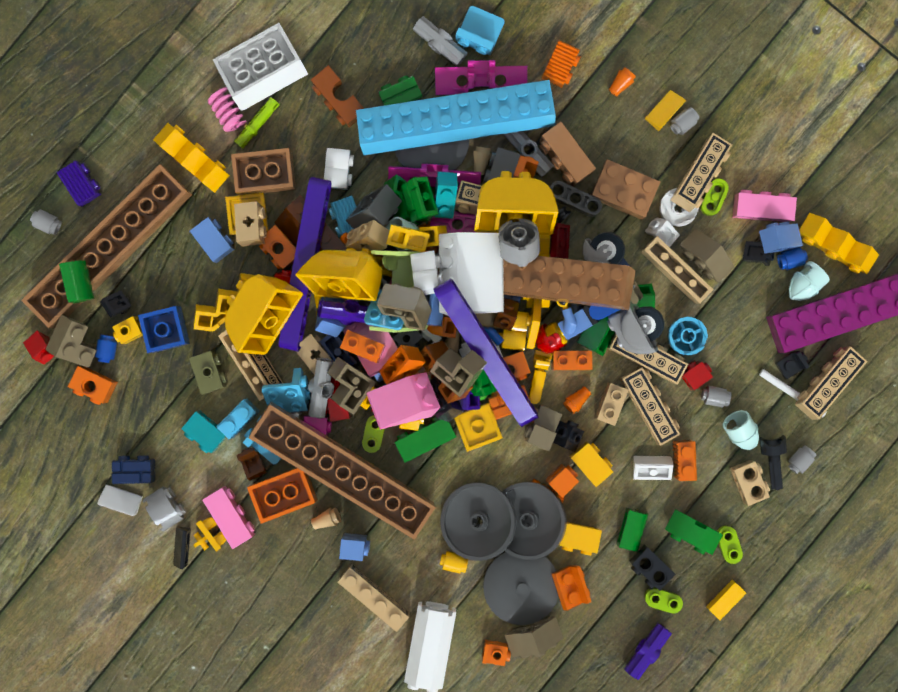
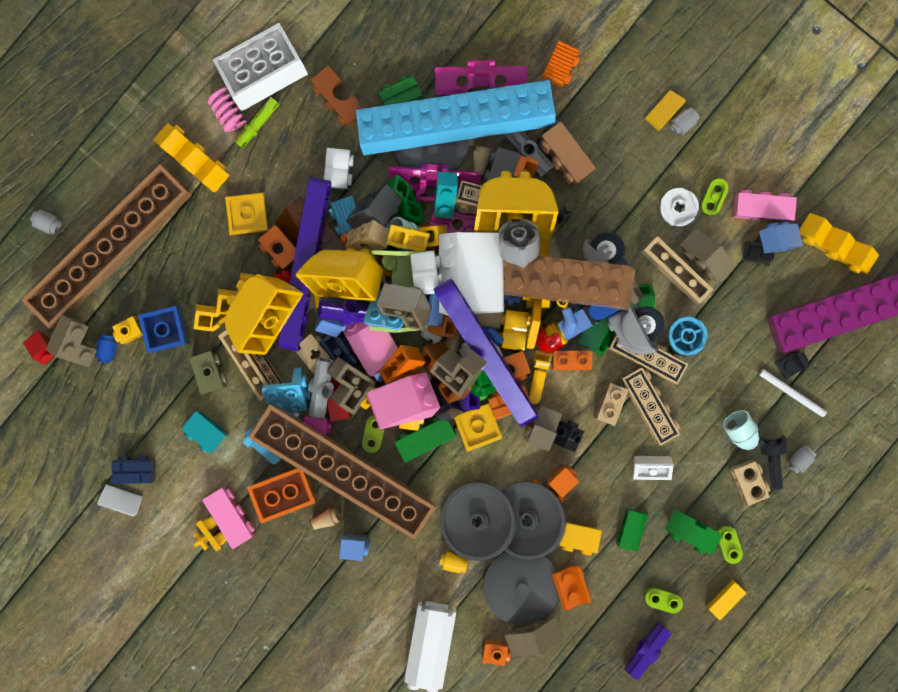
(76, 281): green brick -> none
(79, 183): dark purple brick -> none
(81, 380): orange brick -> none
(116, 304): black bracket -> none
(164, 508): light grey brick -> none
(181, 547): black slope -> none
(212, 239): medium blue brick -> none
(237, 419): medium azure brick -> none
(244, 215): tan brick -> none
(252, 463): reddish brown bracket -> none
(263, 171): medium nougat brick -> none
(362, 346): orange brick -> none
(374, 597): tan brick -> none
(415, 336): black brick -> none
(419, 199): green brick -> none
(440, 41): light grey piece -> none
(480, 30): medium azure bracket -> none
(507, 318): reddish brown bracket -> none
(560, 241): dark red plate -> none
(576, 400): orange cone -> none
(585, 198): dark grey beam -> none
(591, 463): yellow brick -> none
(622, 81): orange cone -> none
(625, 189): medium nougat brick -> none
(654, 564): black brick -> none
(662, 229): white bracket -> none
(685, 460): orange brick -> none
(697, 374): red brick -> none
(701, 172): tan brick -> none
(716, 396): light grey brick -> none
(792, 258): blue brick -> none
(807, 282): light aqua helmet -> none
(830, 383): tan brick -> none

